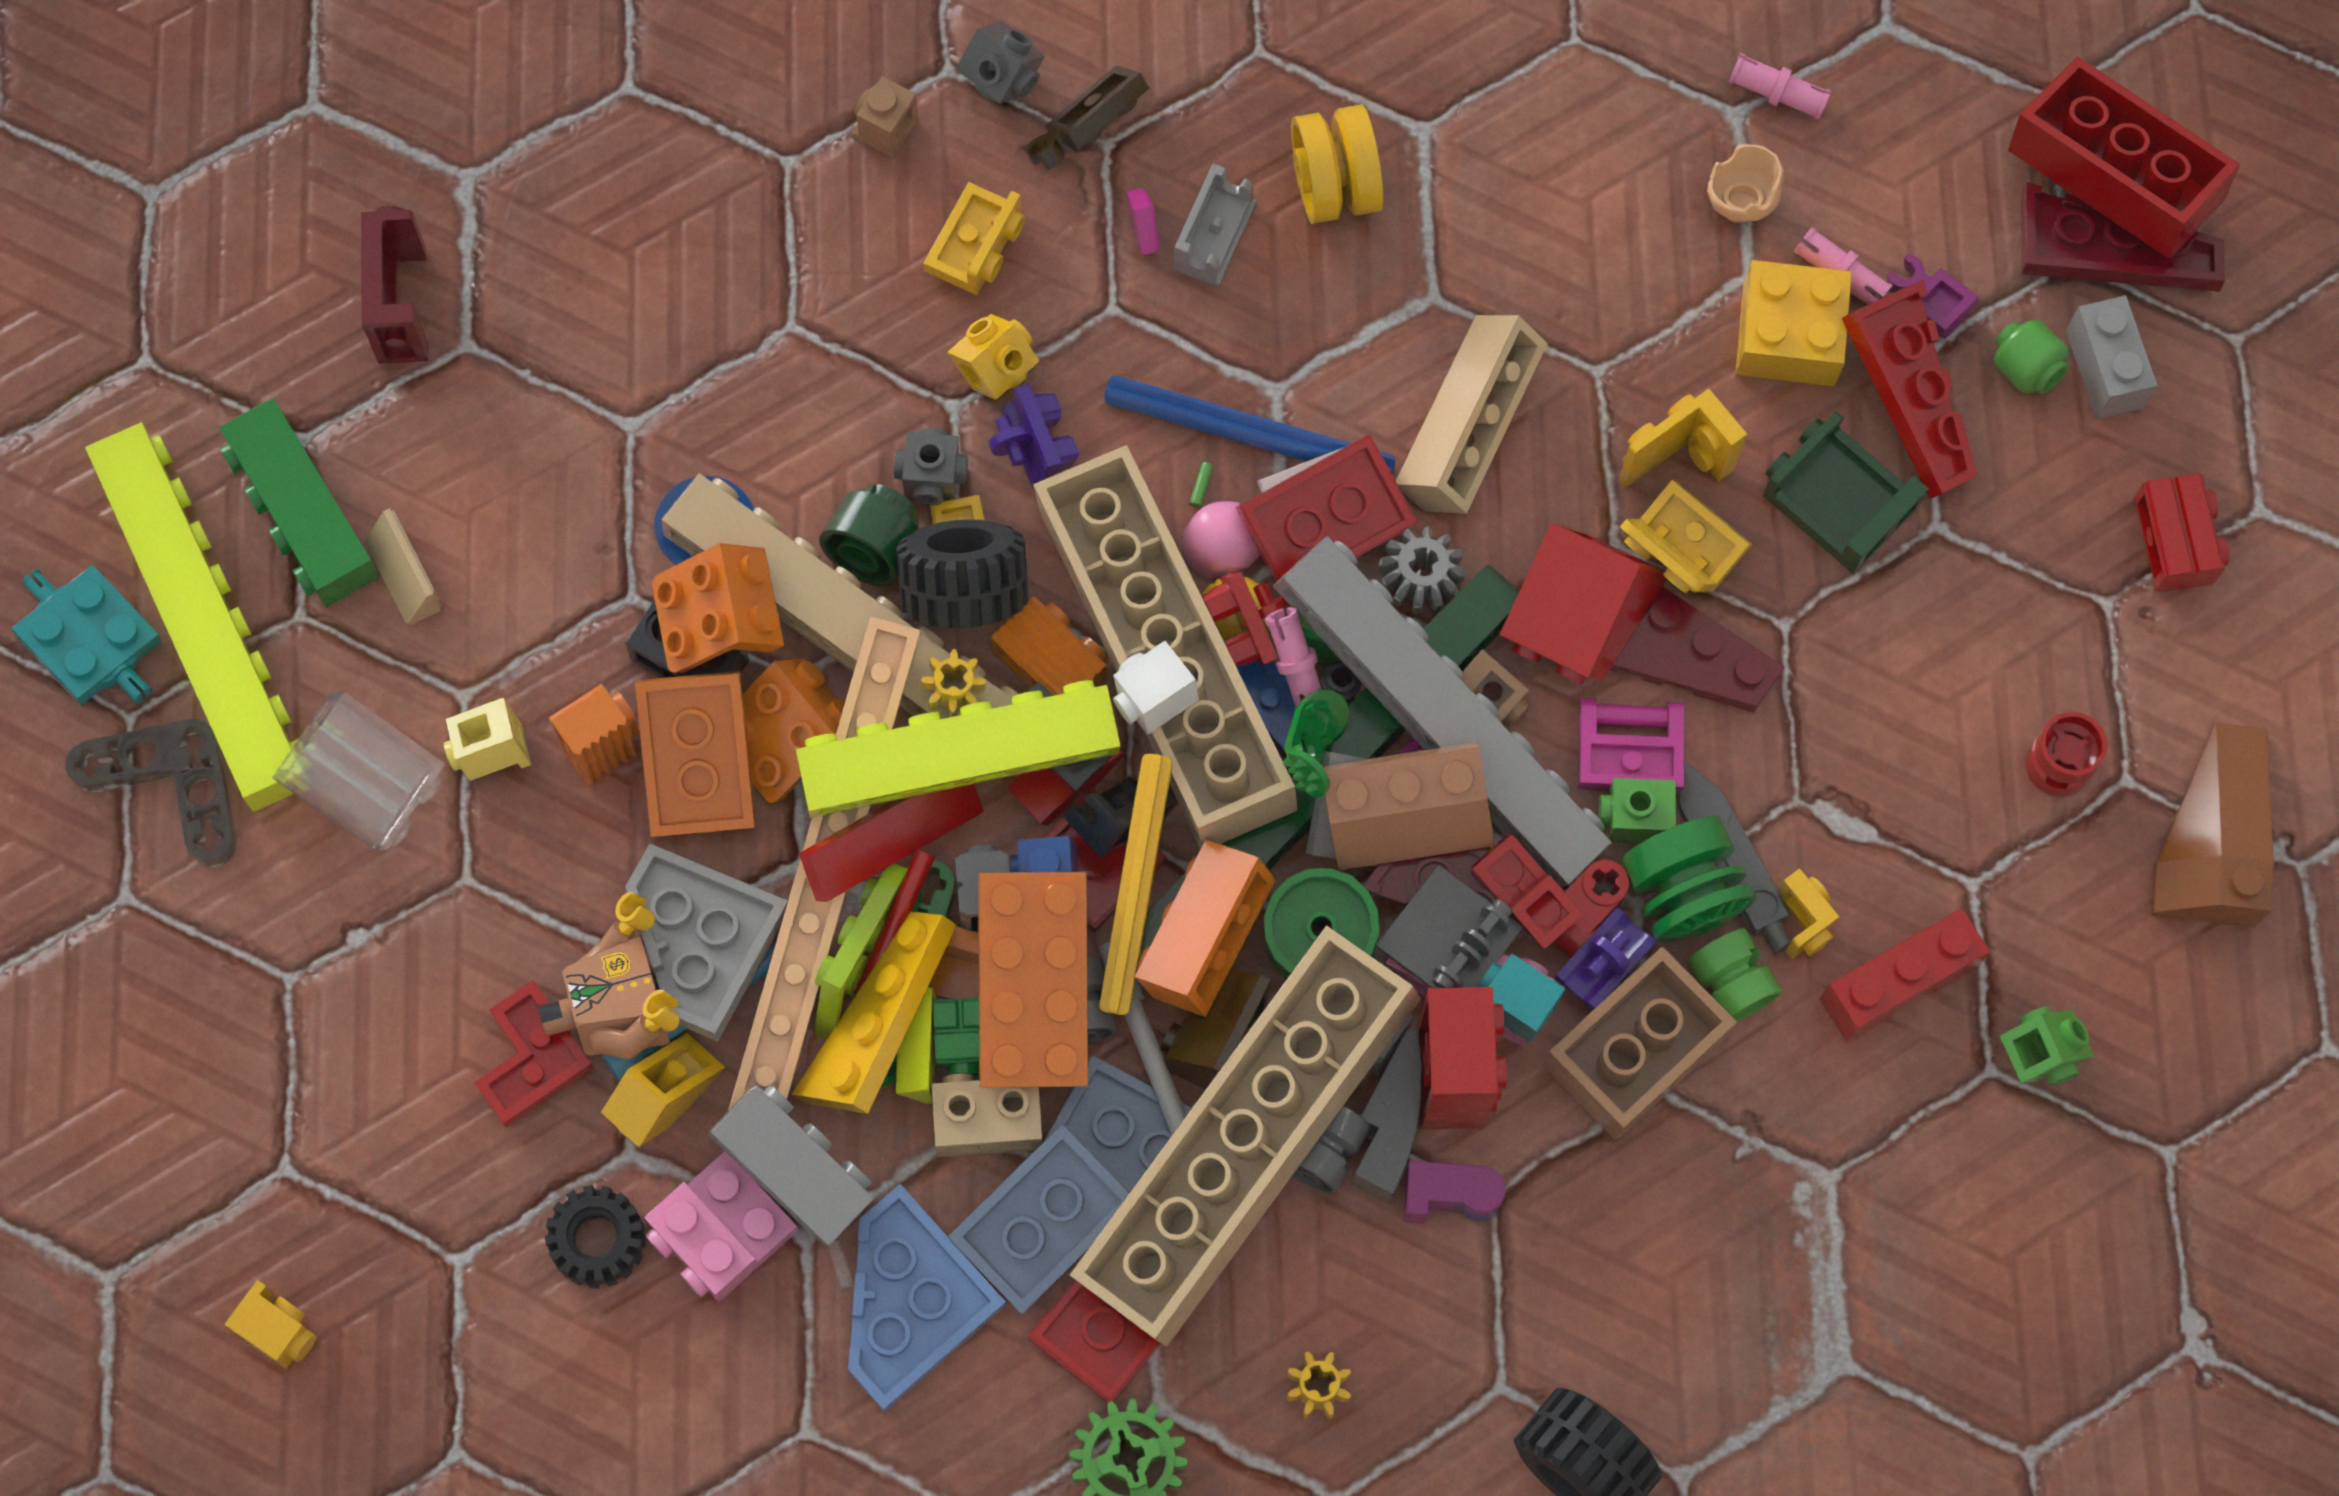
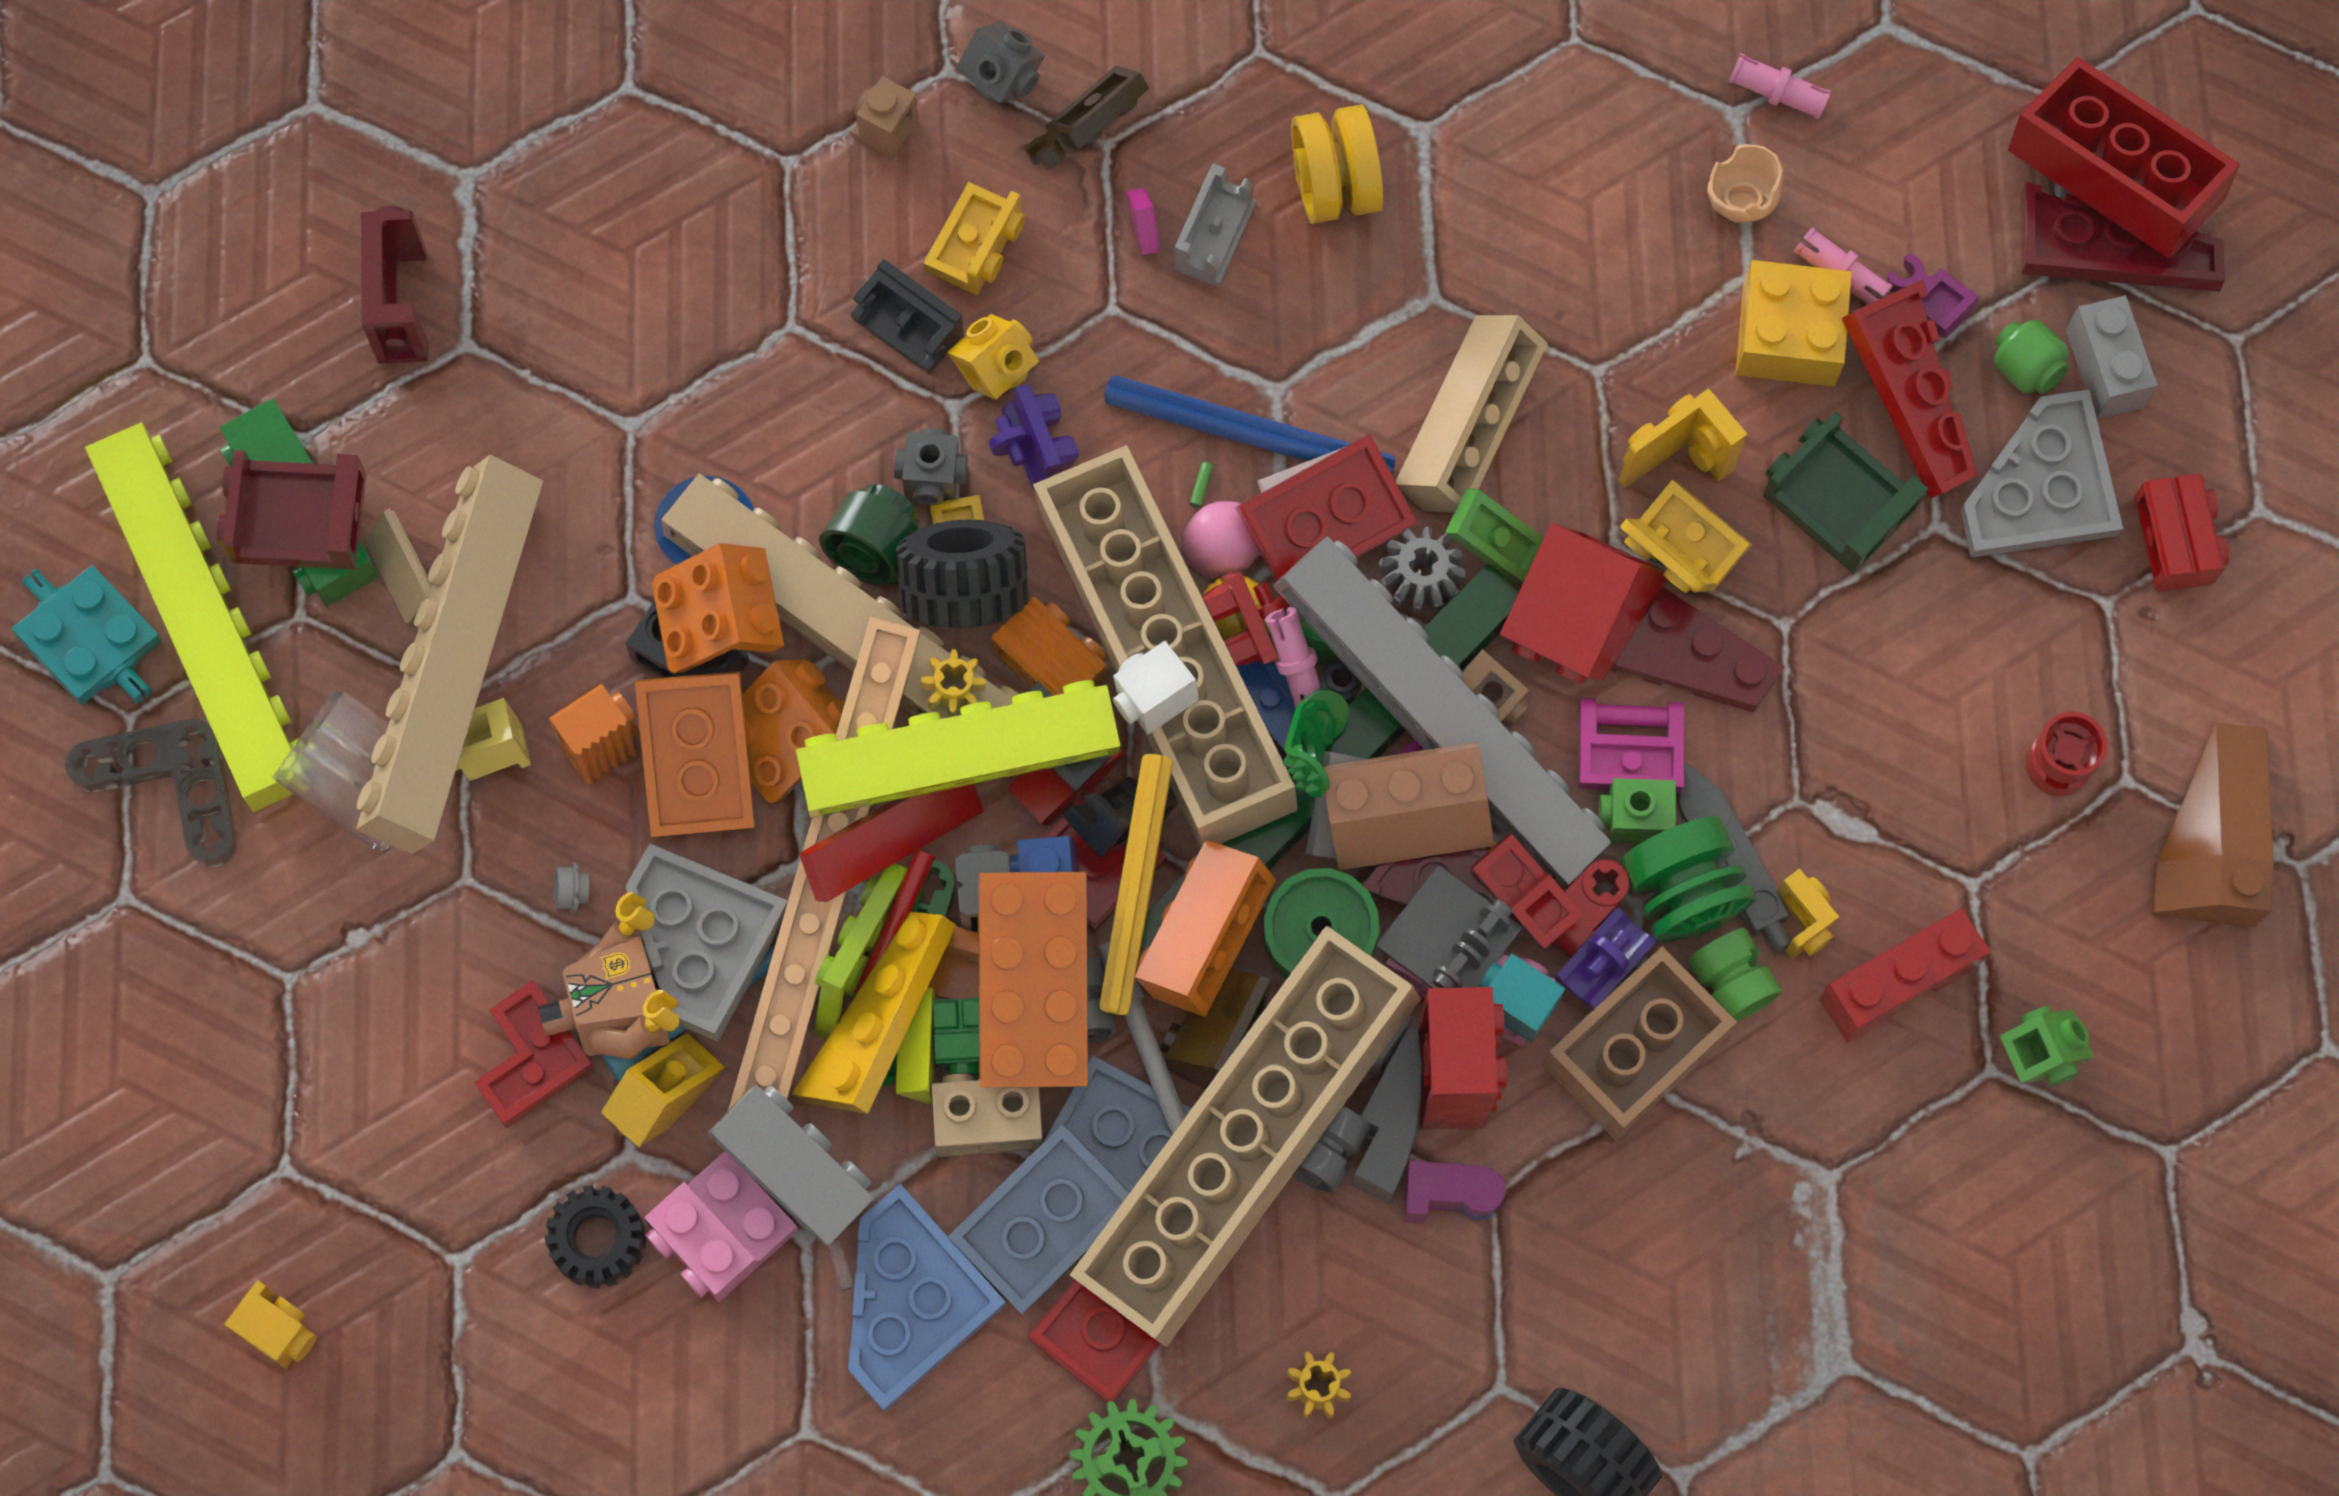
(292, 512): none -> dark red panel
(448, 655): none -> tan brick
(570, 888): none -> light grey plate
(907, 316): none -> black hinge
(1494, 535): none -> bright green plate
(2046, 483): none -> light grey plate

